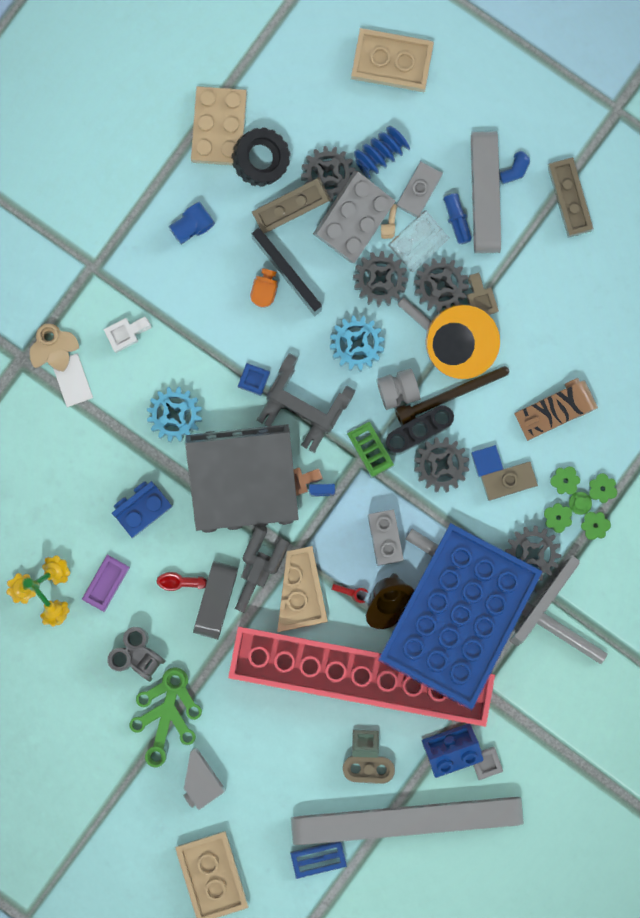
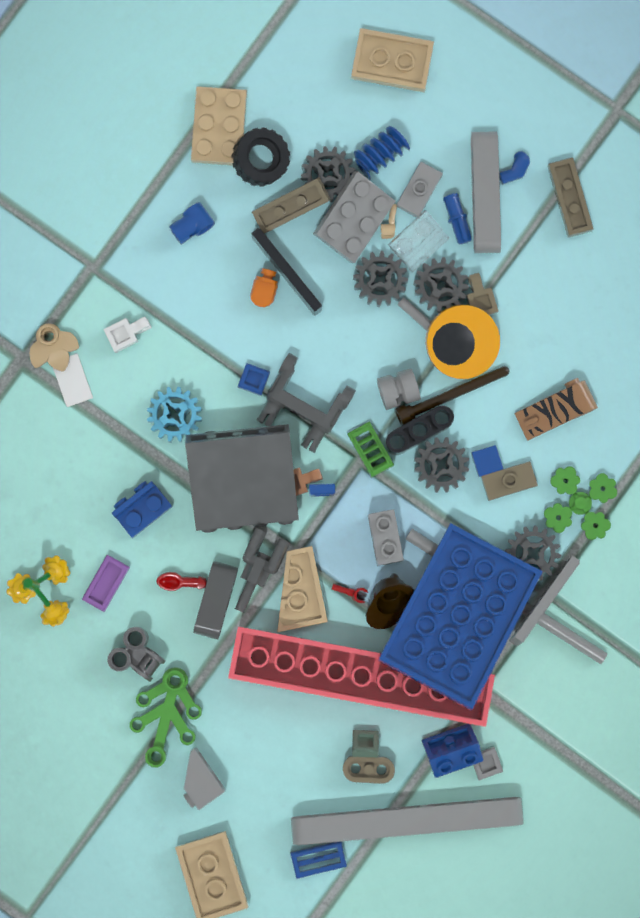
(366, 350): medium azure gear -> none

